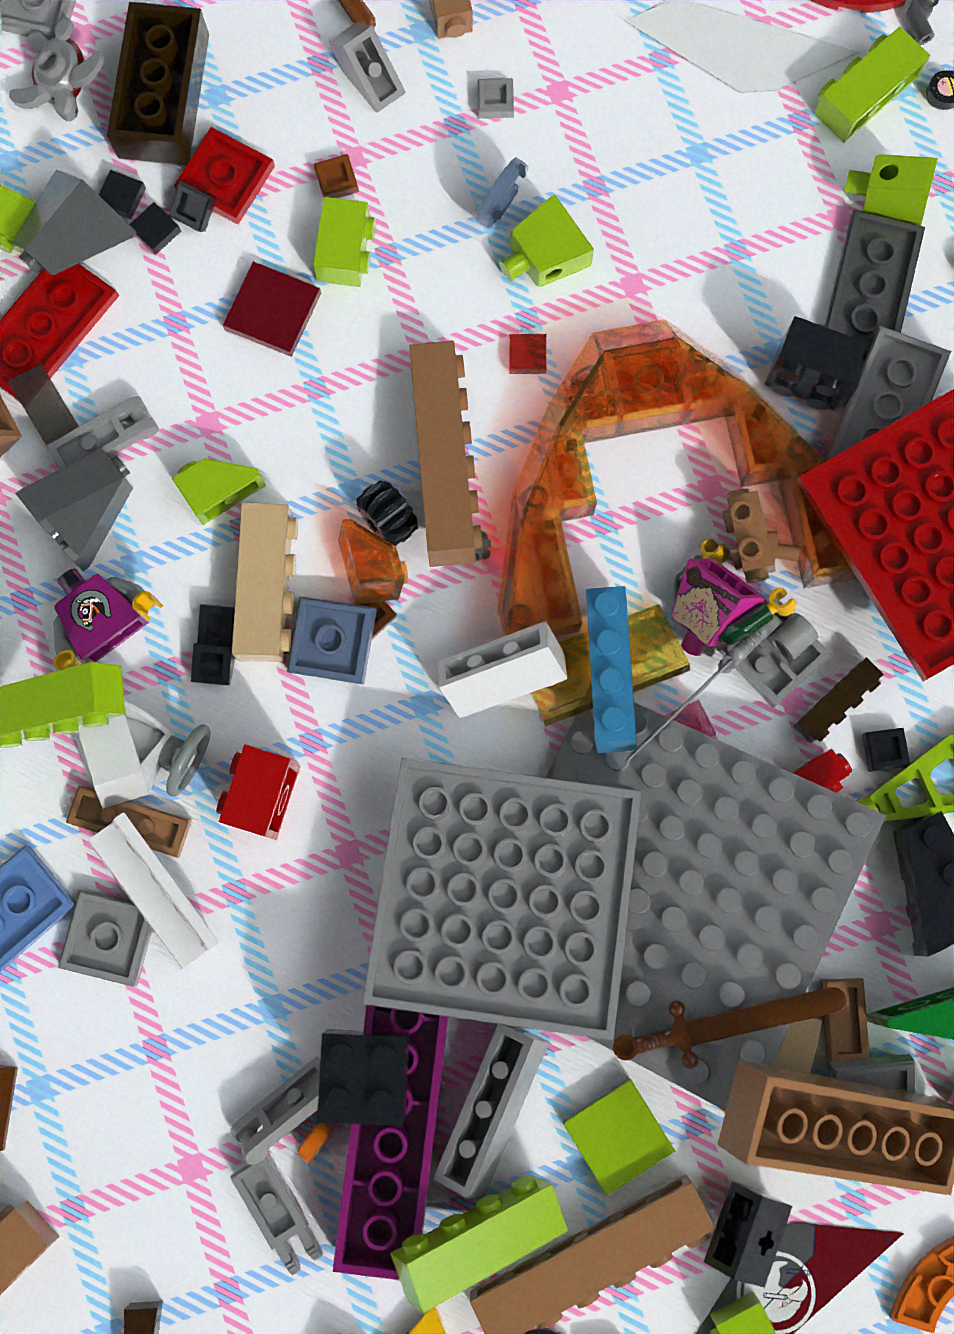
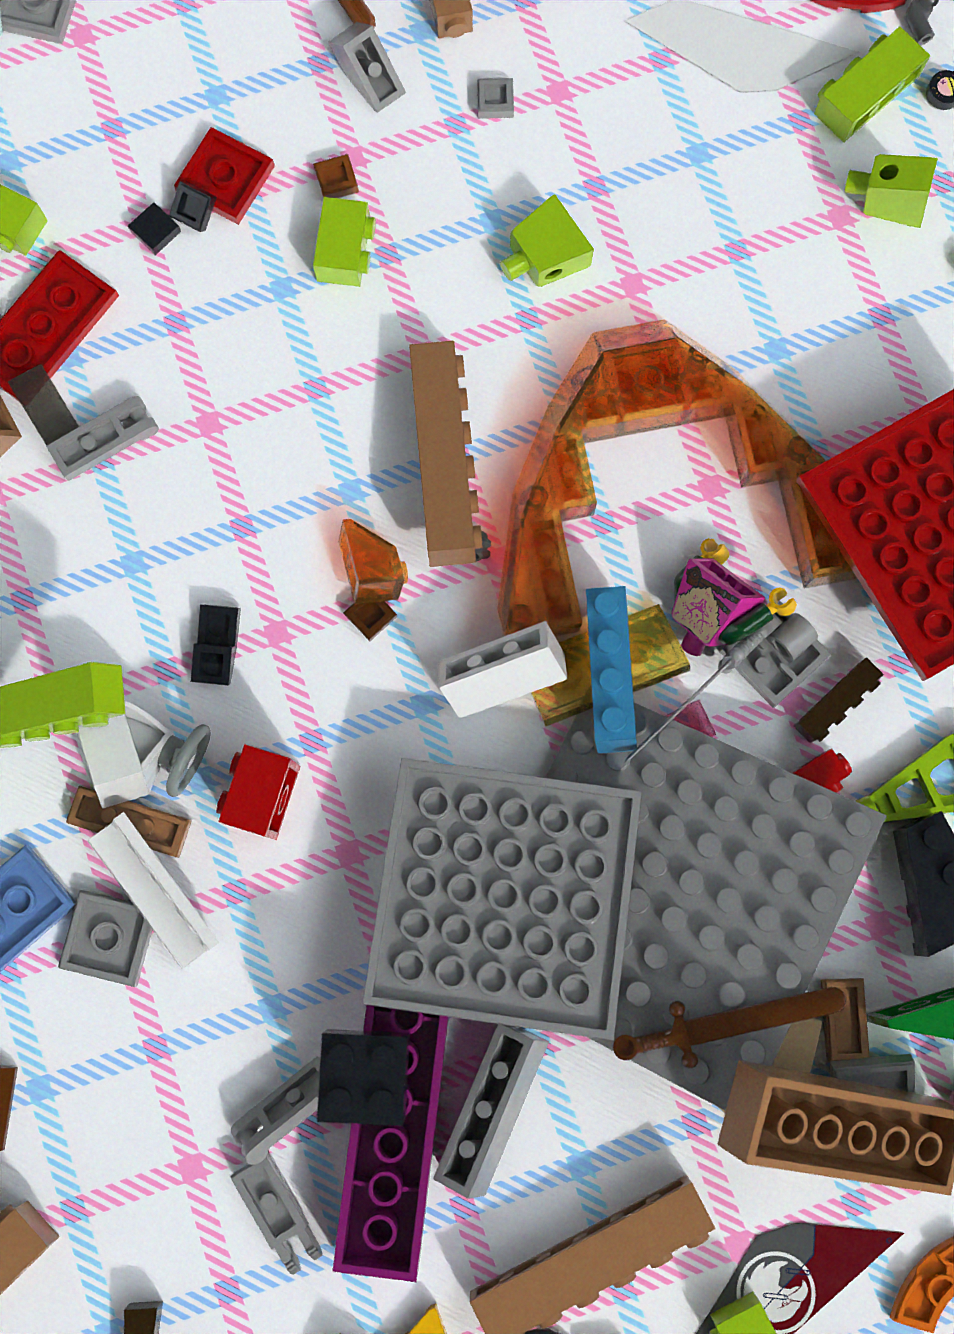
(58, 72): light grey animal -> none
(68, 226): dark grey slope -> none
(80, 504): dark grey slope -> none
(97, 617): torso -> none
(122, 193): black tile -> none
(158, 83): dark brown brick -> none
(216, 486): lime slope -> none
(264, 582): tan brick -> none
(272, 309): dark red tile -> none
(315, 1142): orange tile -> none
(331, 640): sand blue tile -> none
(387, 512): black gear -> none
(478, 1242): lime brick -> none
(501, 193): sand blue tile -> none
(527, 354): clear red tile -> none
(618, 1136): lime tile -> none
(747, 1234): black brick -> none
(756, 546): medium nougat brick -> none
(815, 364): black brick -> none
(874, 276): dark grey tile -> none
(886, 749): black tile -> none
(893, 382): light grey tile -> none

